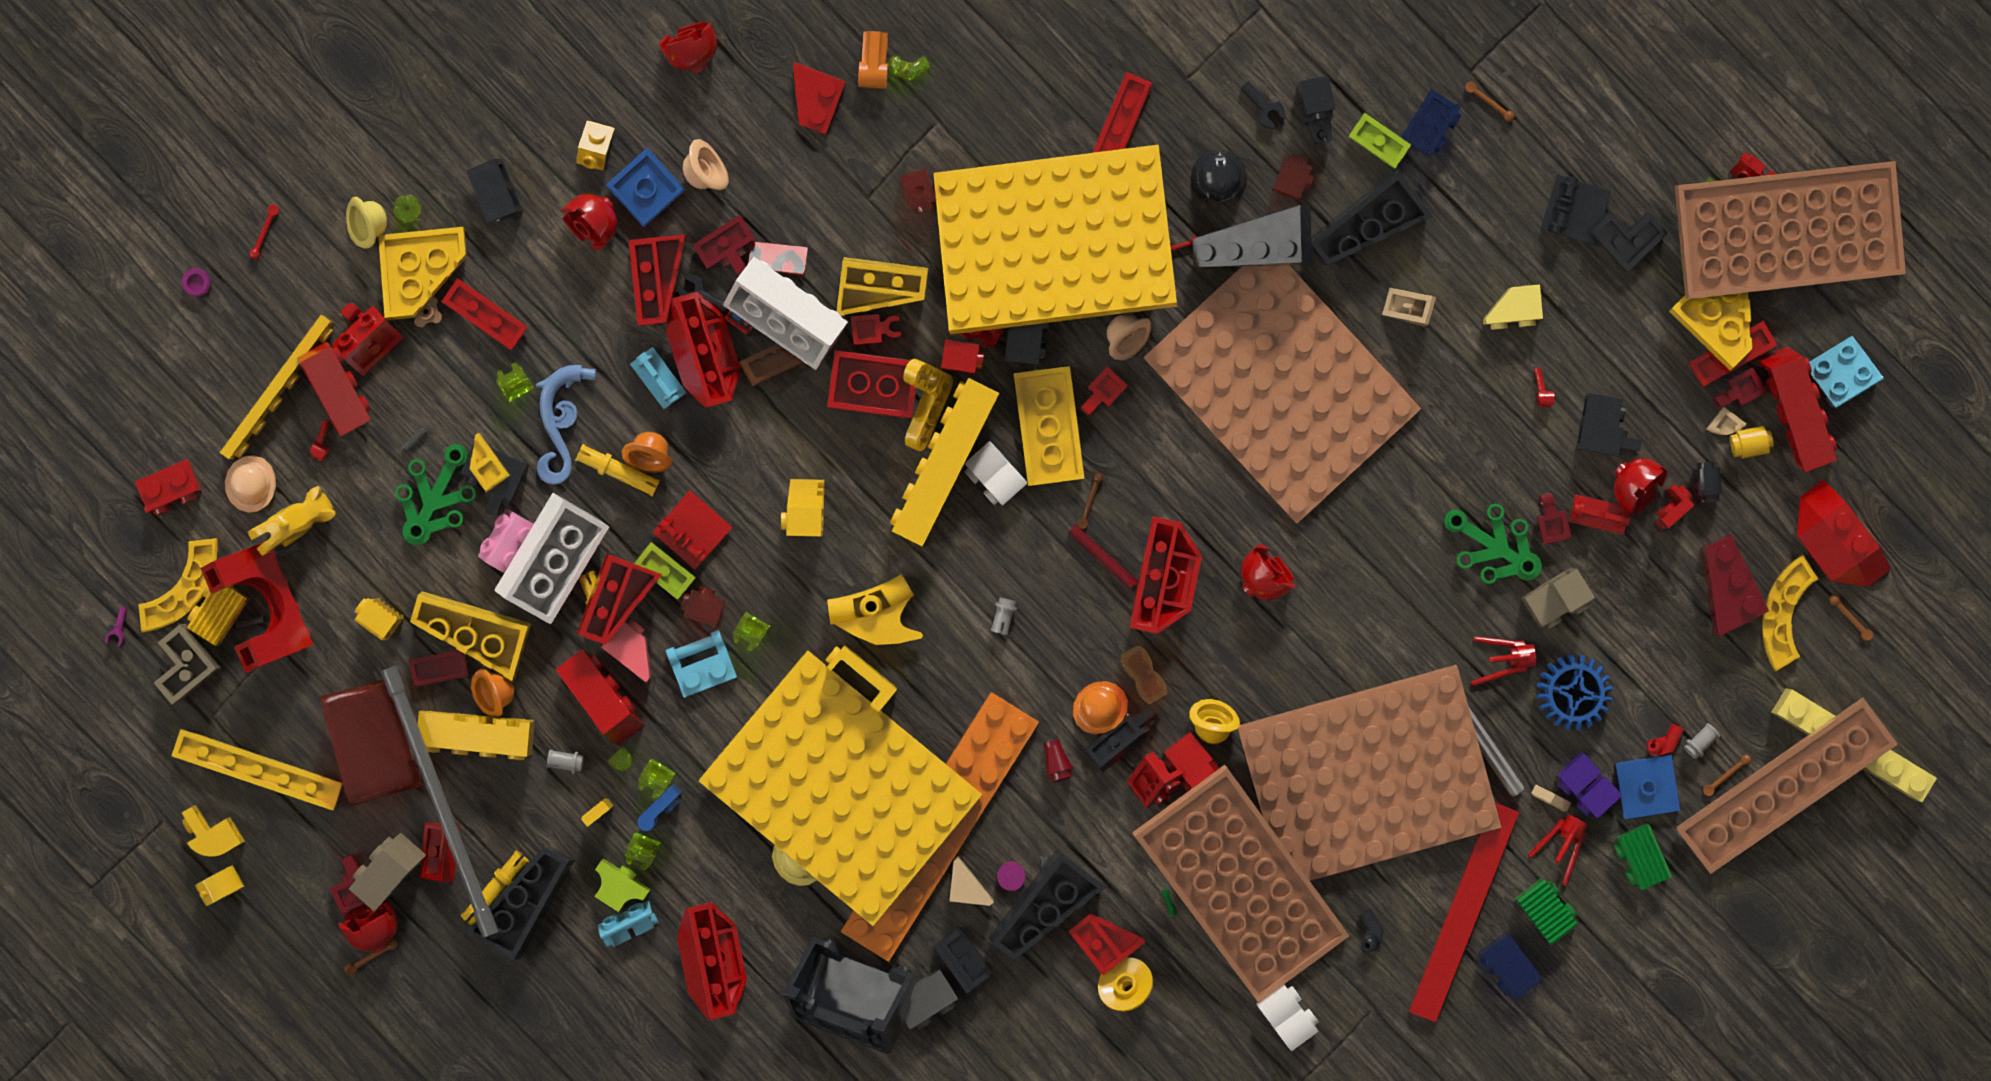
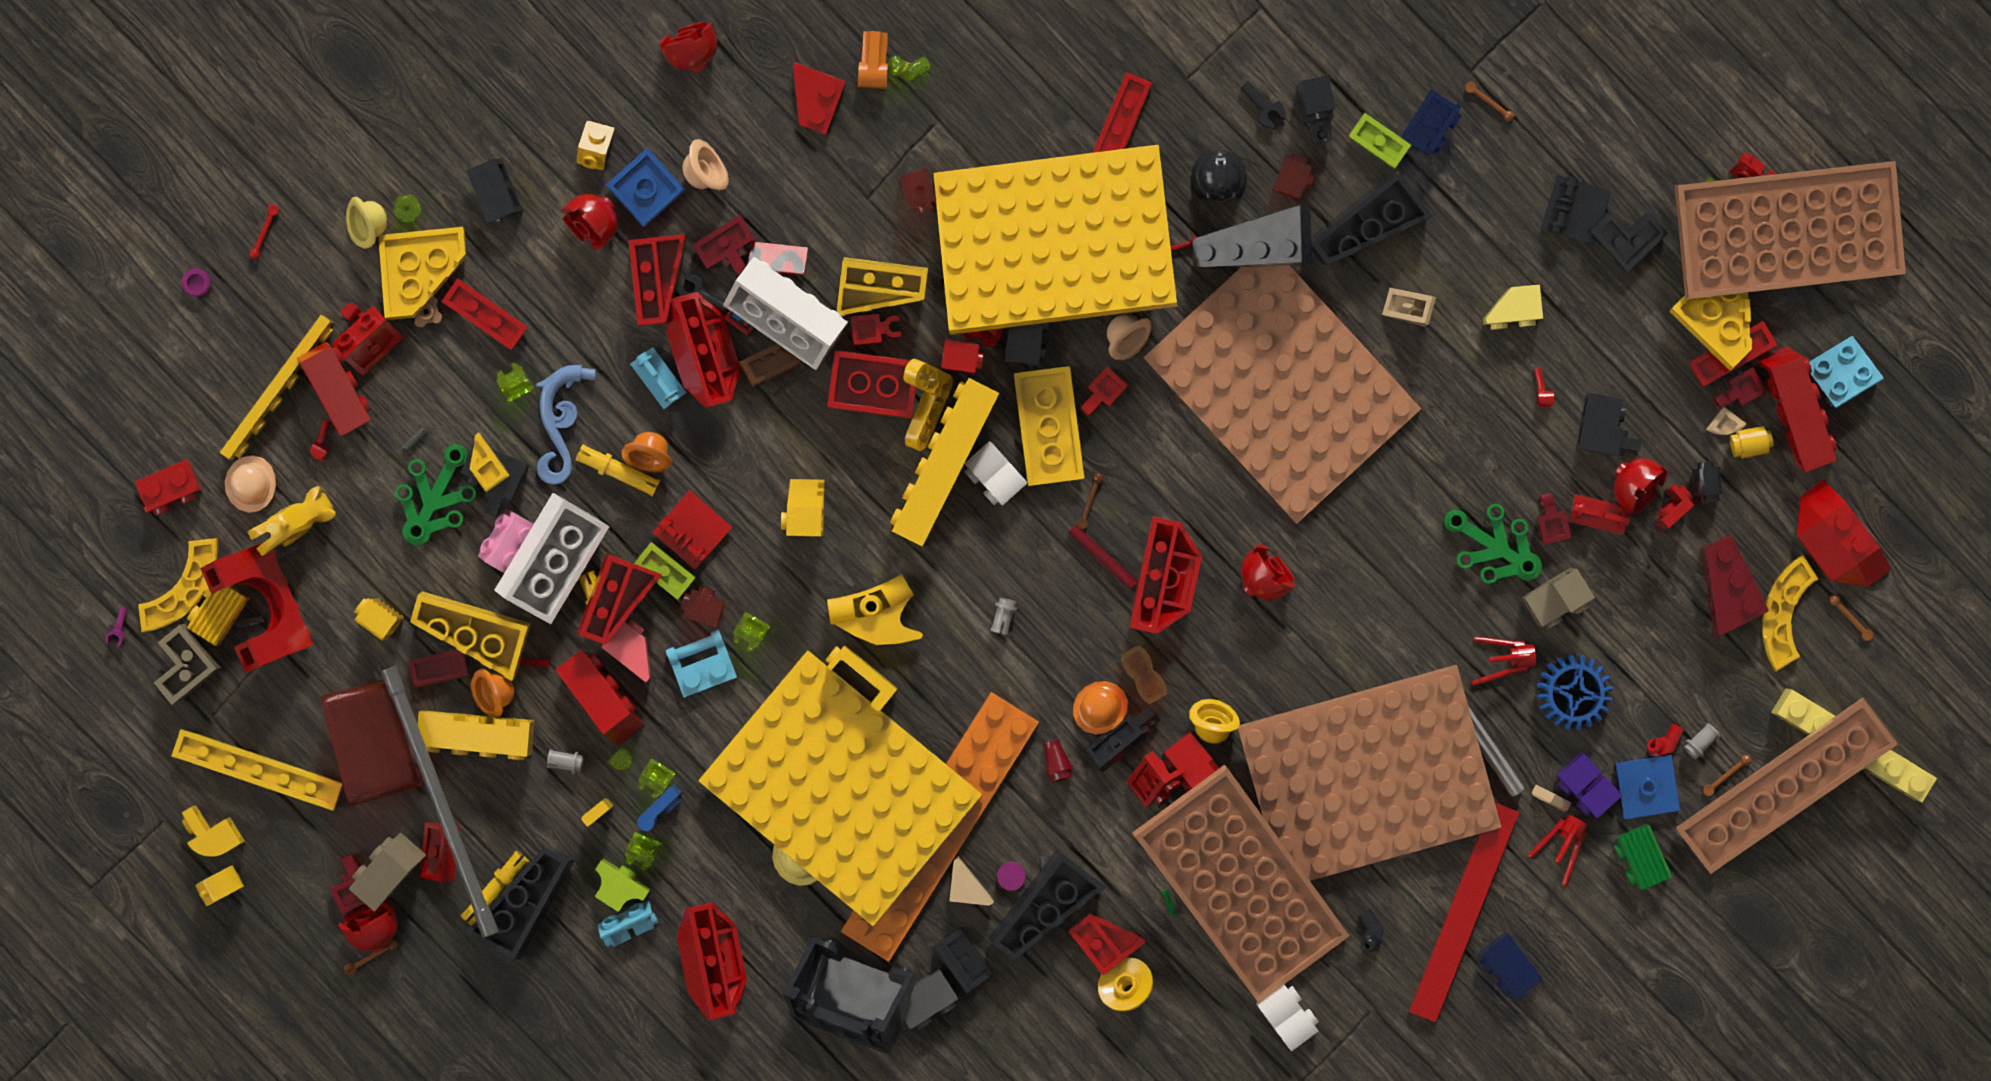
(539, 661): none -> red leg
(1547, 910): green brick -> none

